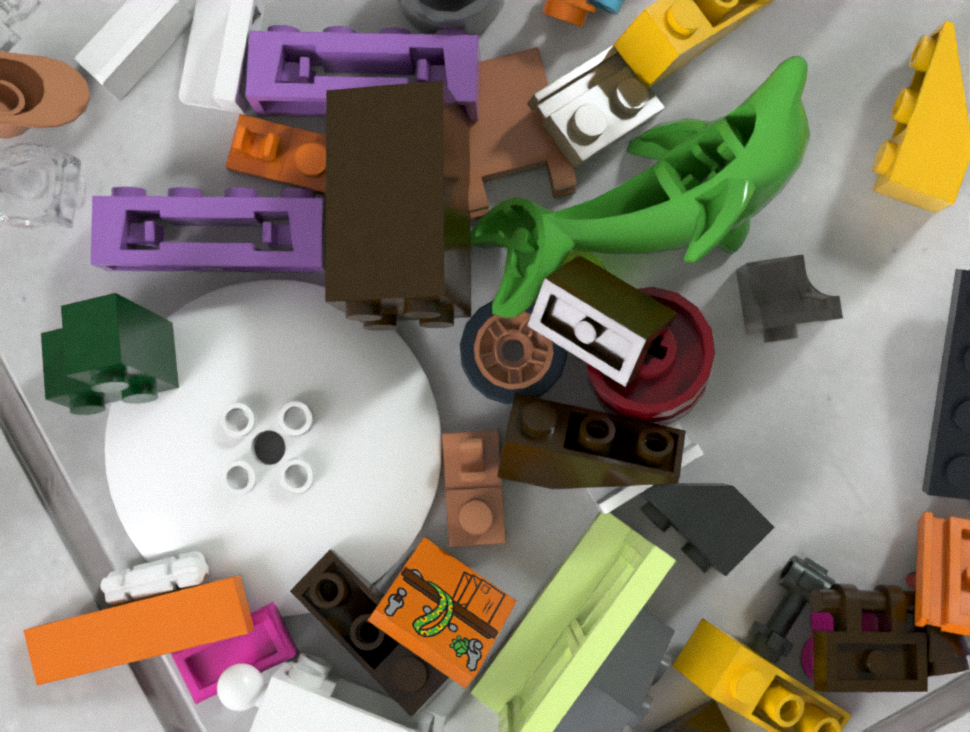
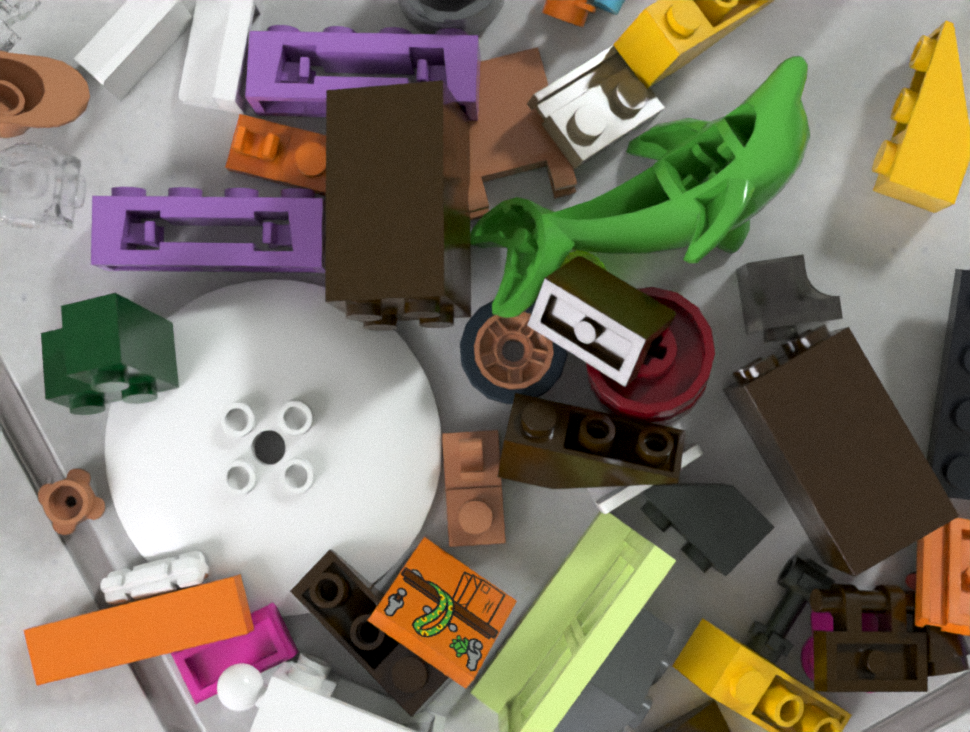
(55, 505): none -> nougat plate
(839, 450): none -> dark brown brick

